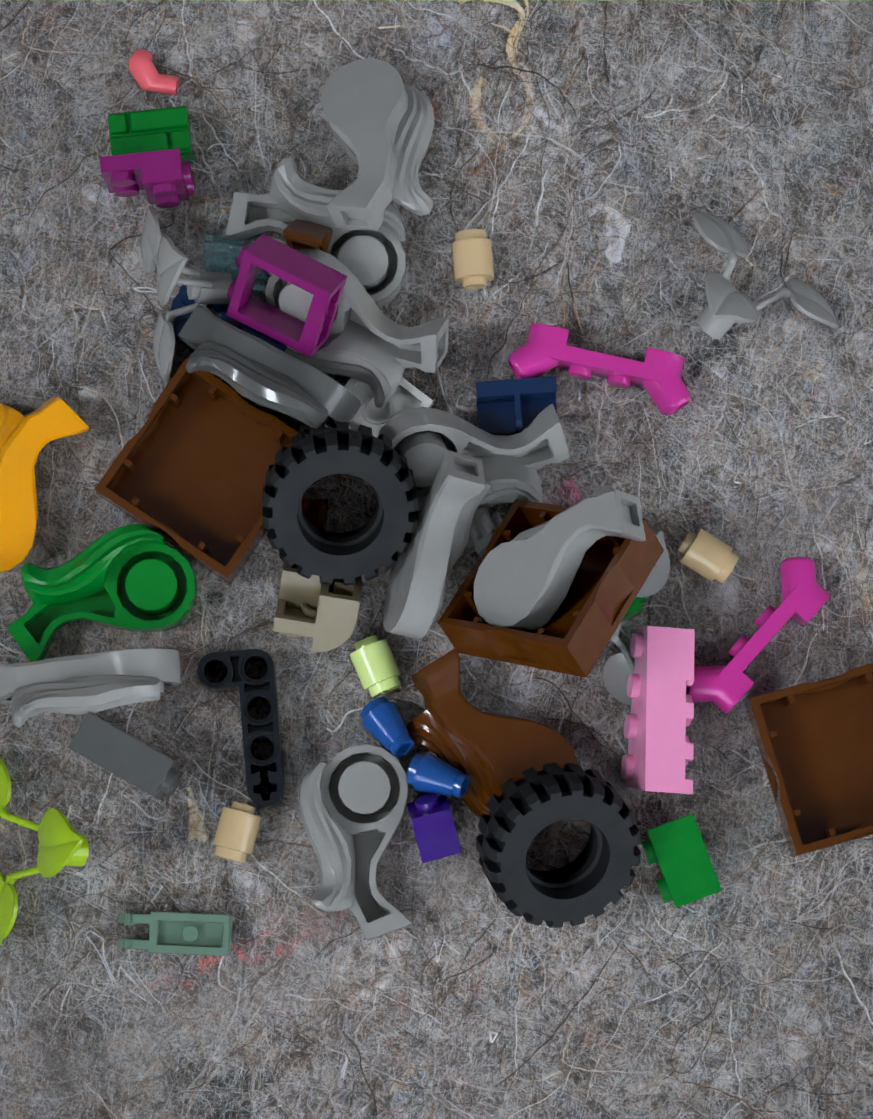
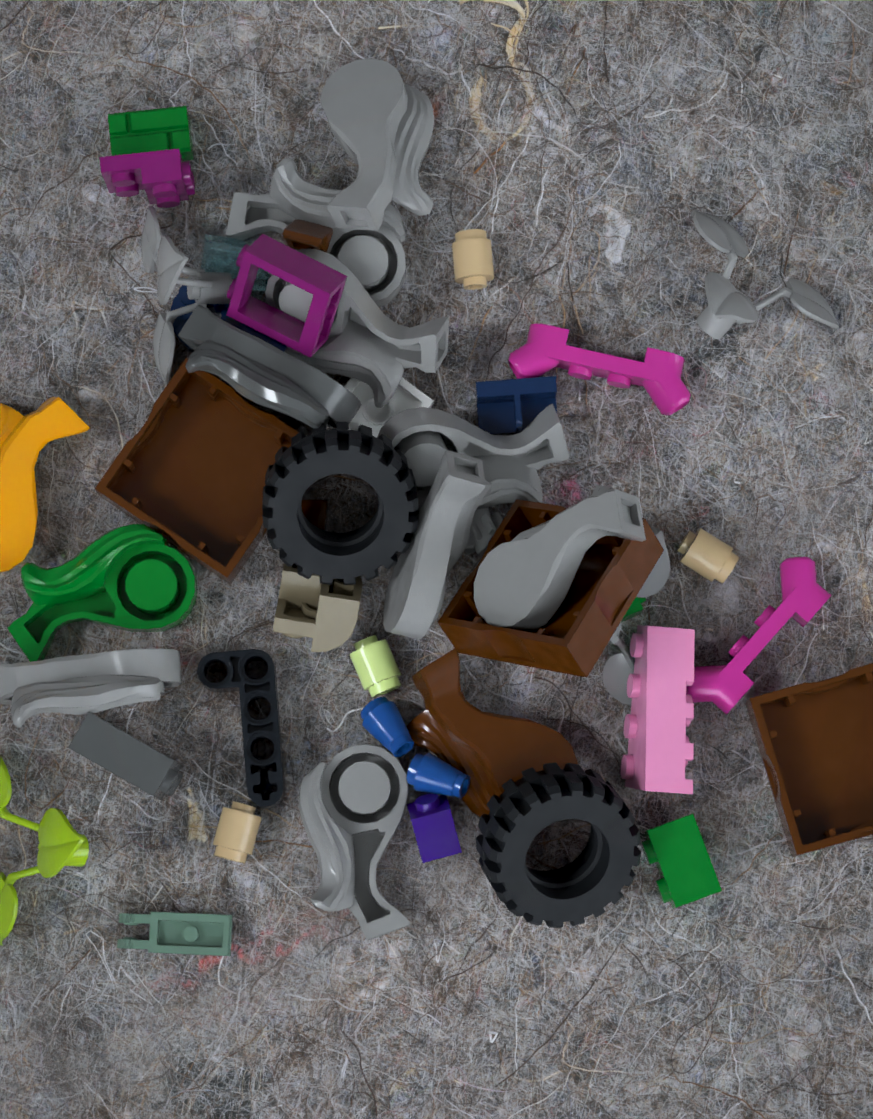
(148, 77): coral arm -> none

